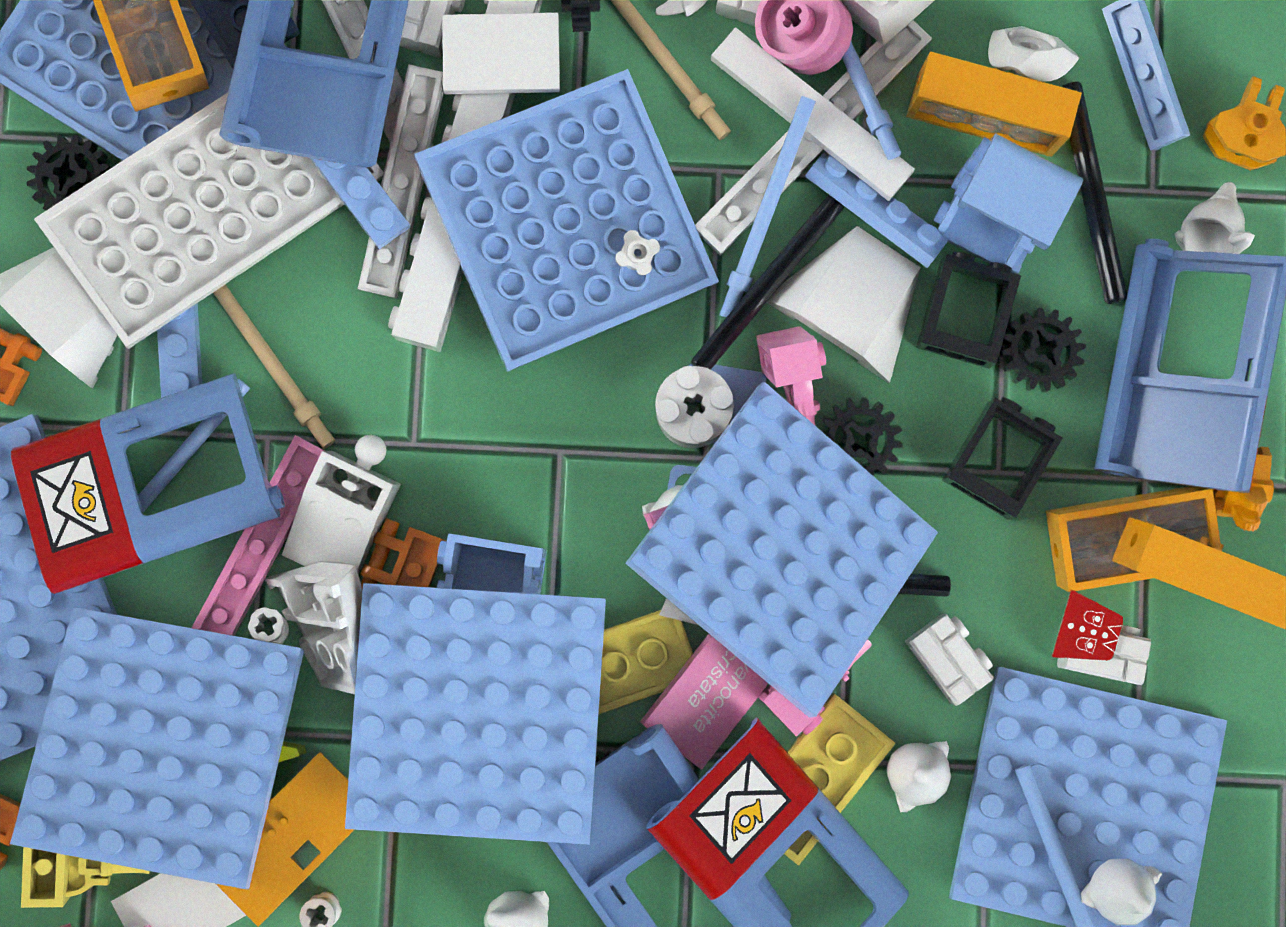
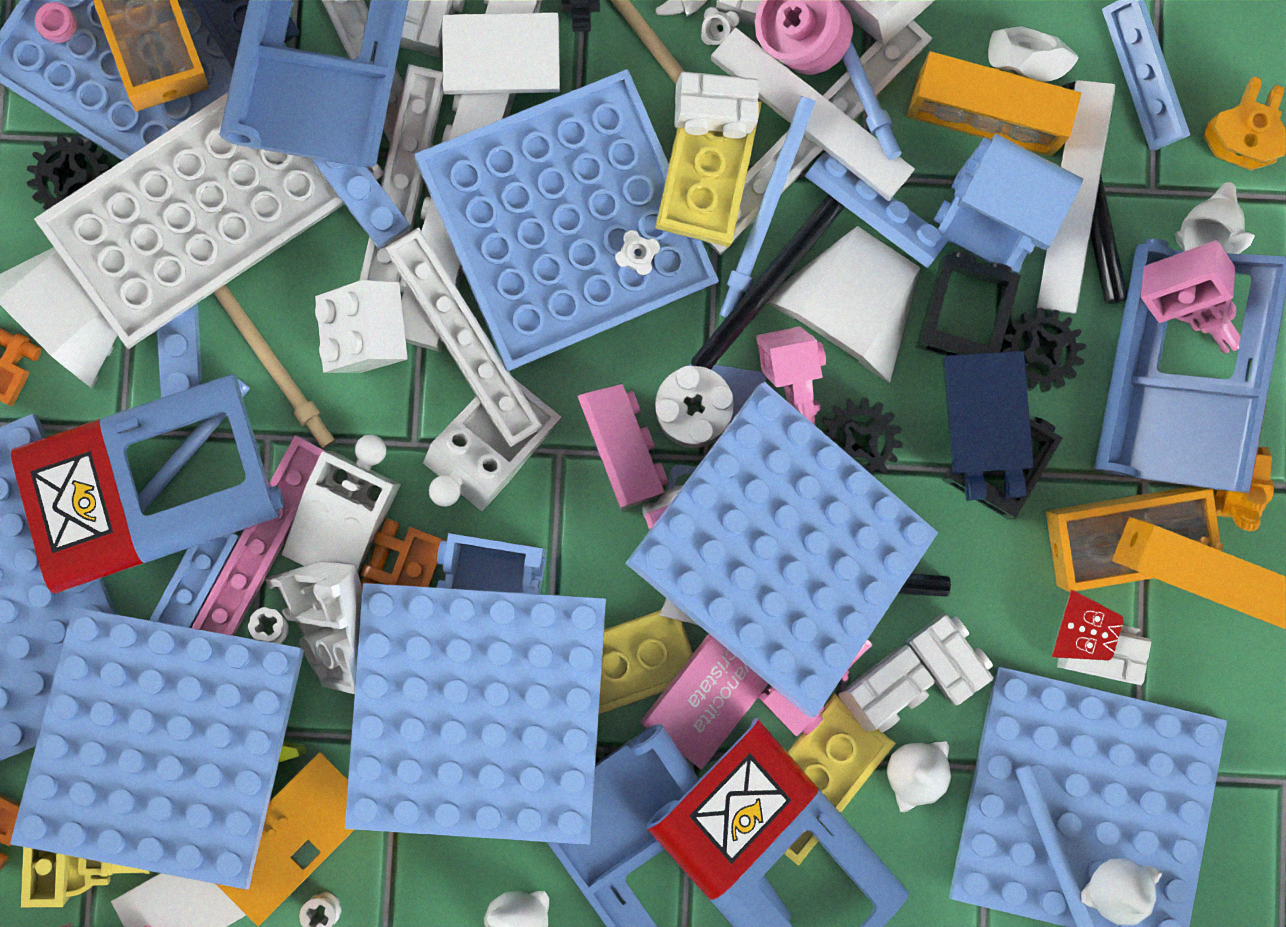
(55, 22): none -> bright pink tile
(194, 581): none -> light blue plate
(361, 327): none -> white brick
(463, 337): none -> white tile
(475, 457): none -> white slope
(623, 445): none -> bright pink slope
(705, 185): none -> light yellow tile
(713, 18): none -> white plate
(716, 104): none -> white brick
(887, 689): none -> white brick
(988, 420): none -> dark blue tile
(1084, 158): none -> white tile
(1196, 290): none -> bright pink brick

